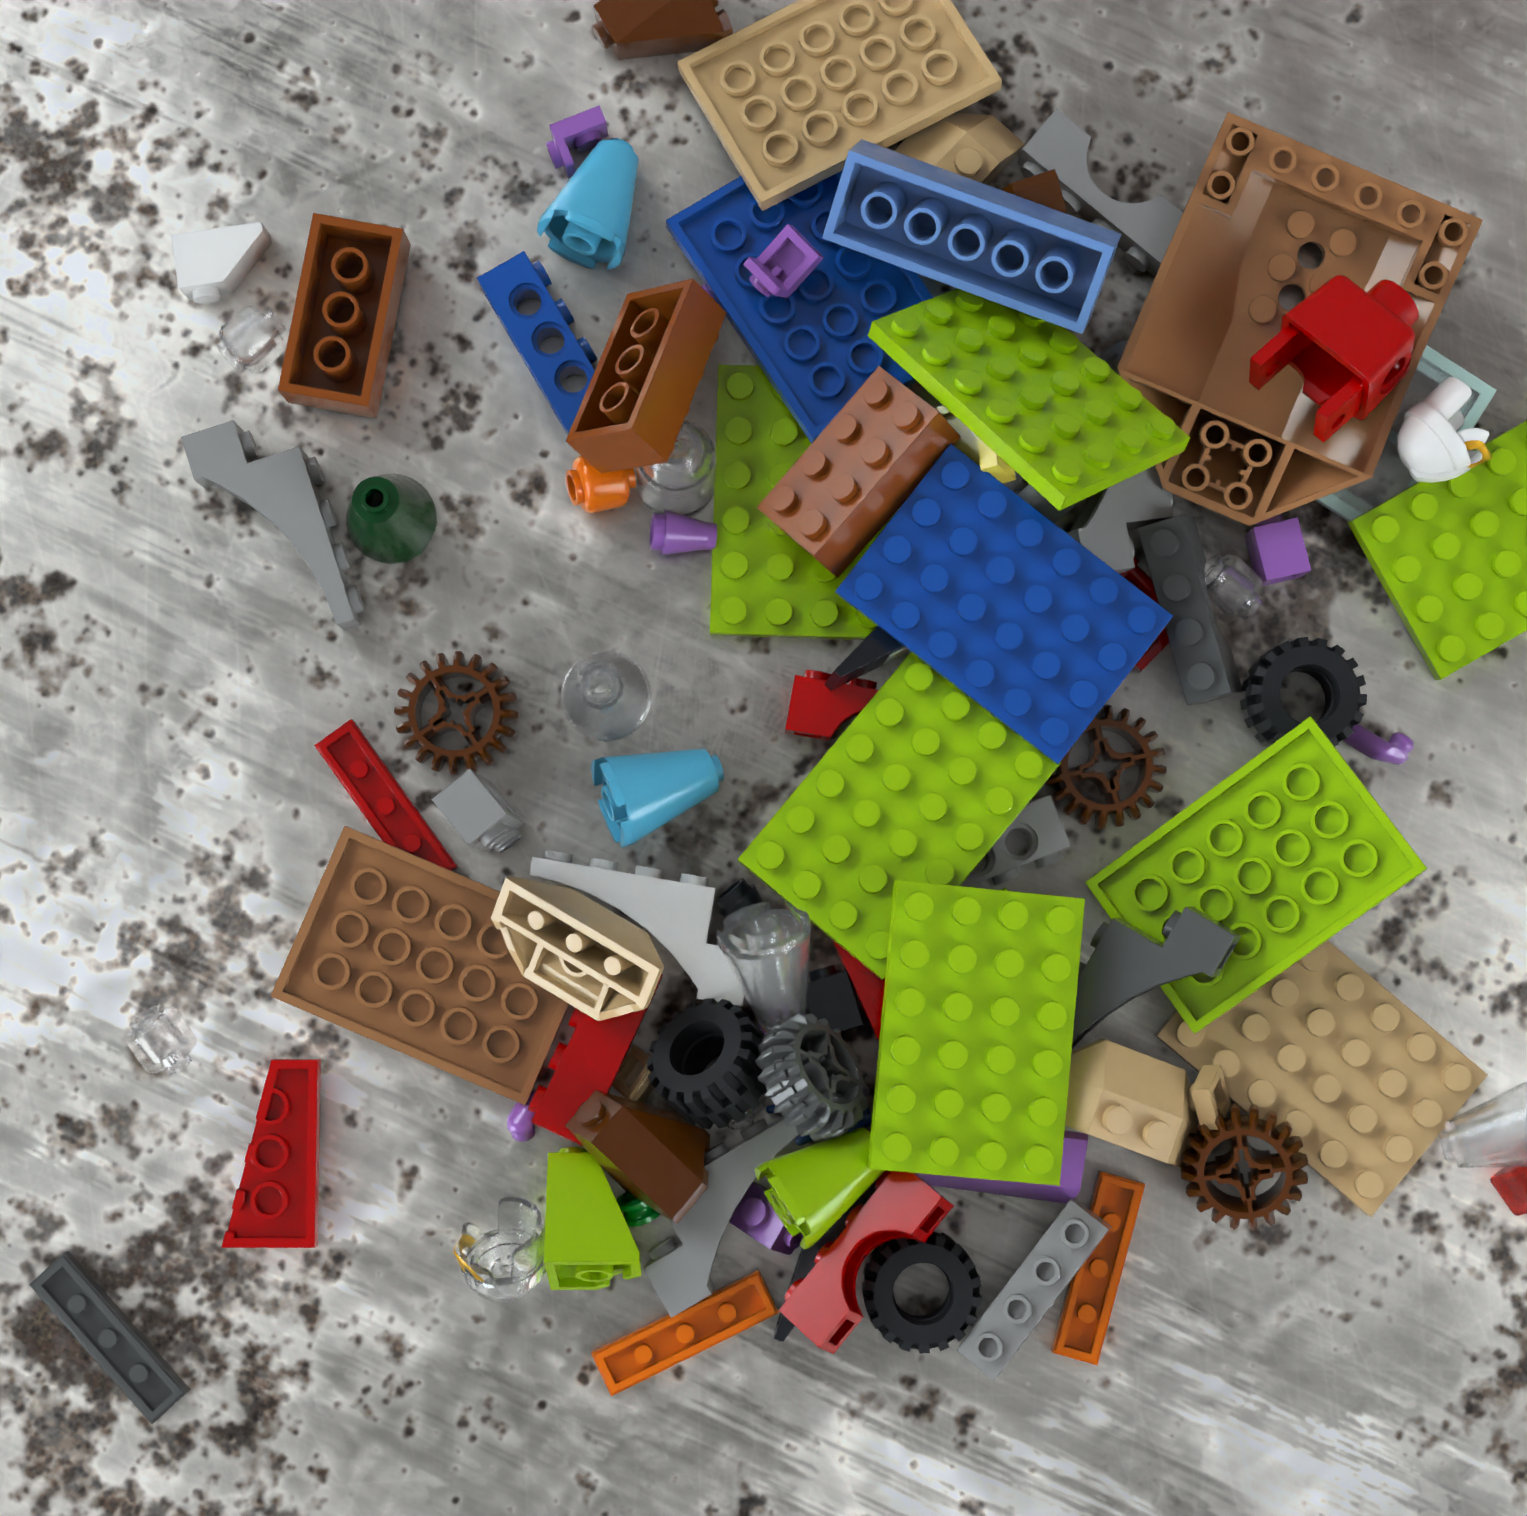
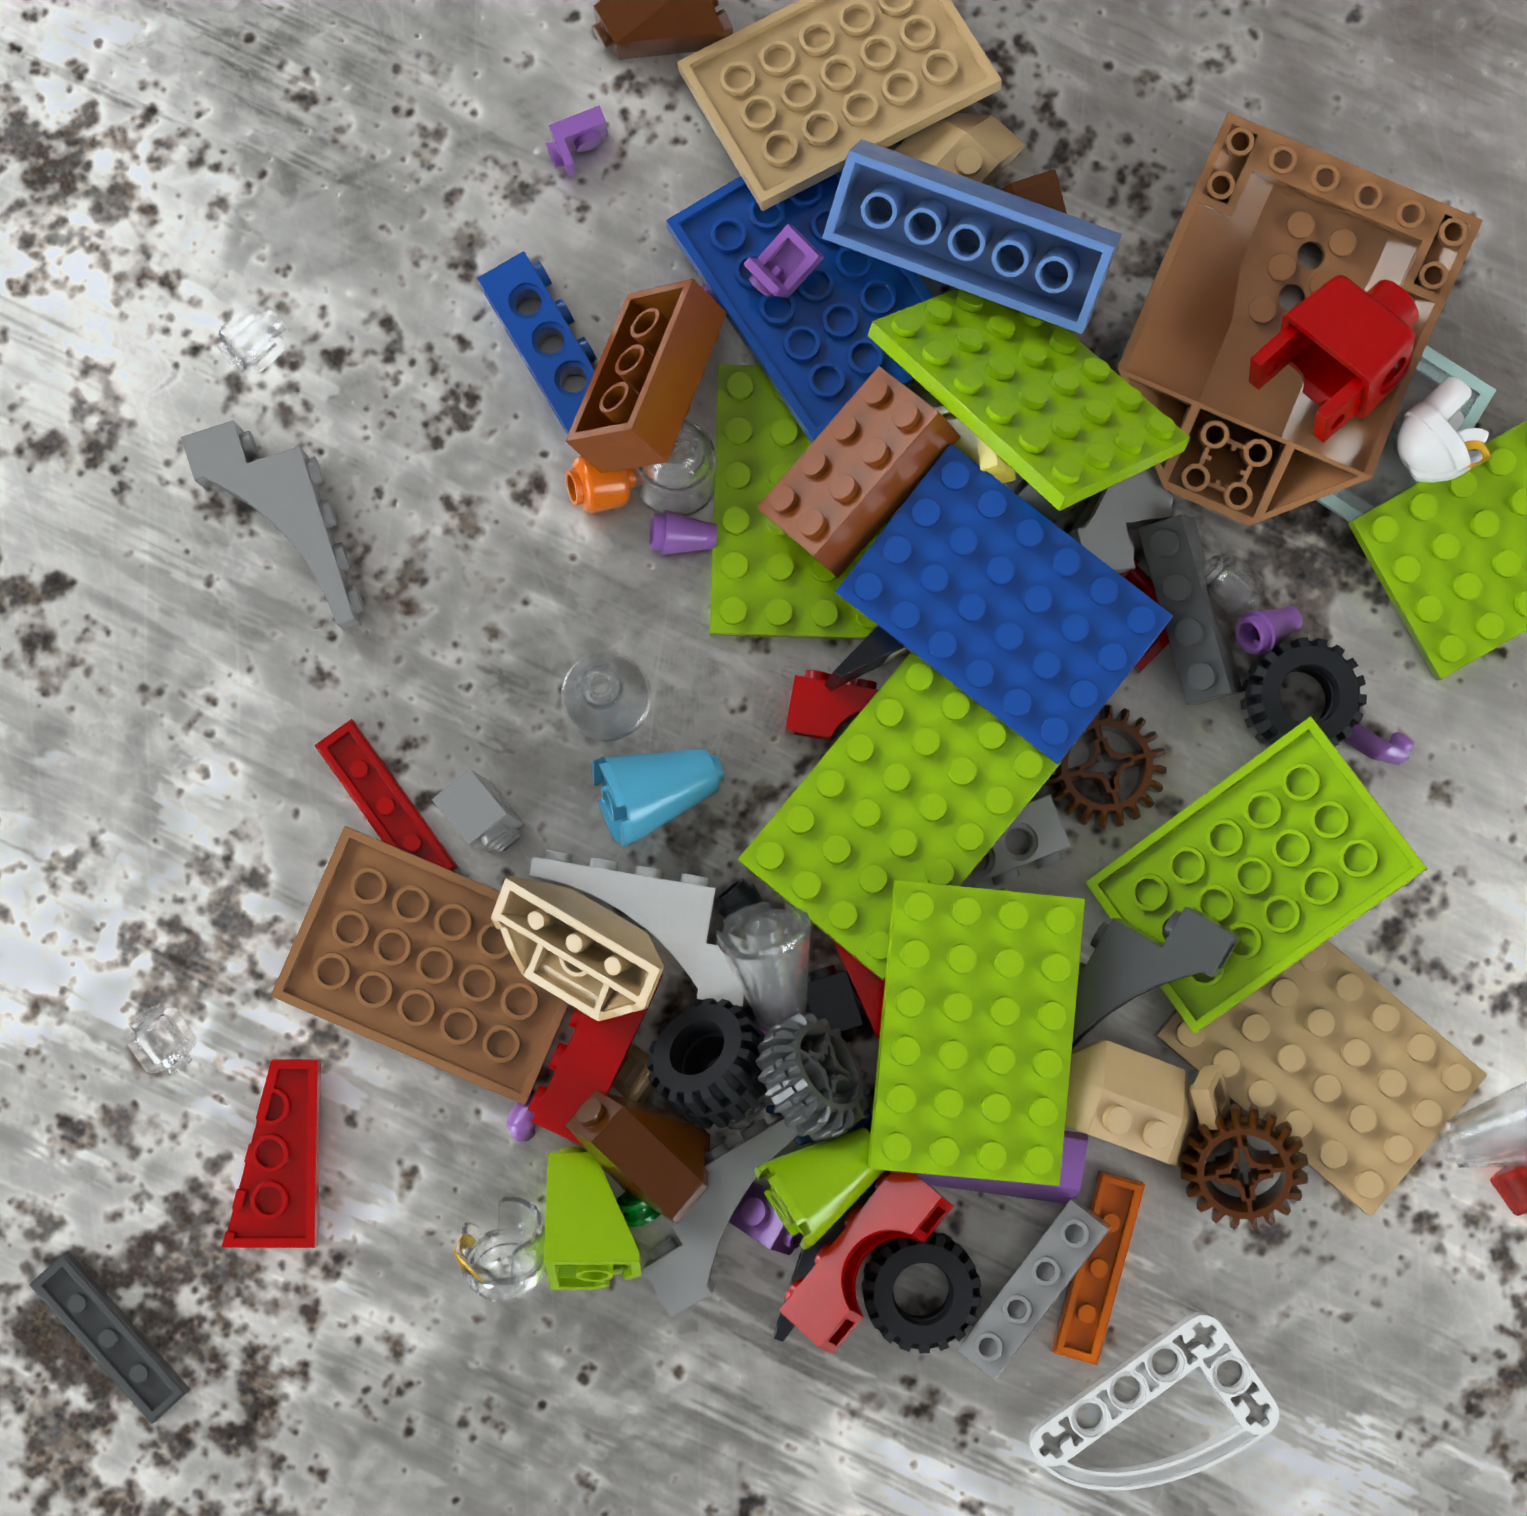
(217, 259): white slope -> none
(344, 315): dark orange brick -> none
(391, 518): dark green cone -> none
(438, 723): reddish brown gear -> none
(594, 208): medium azure cone -> none
(686, 1334): orange tile -> none
(1144, 225): light grey arch -> none
(1151, 1385): none -> white beam
(1265, 629): none -> medium lavender cone
(1277, 550): medium lavender brick -> none

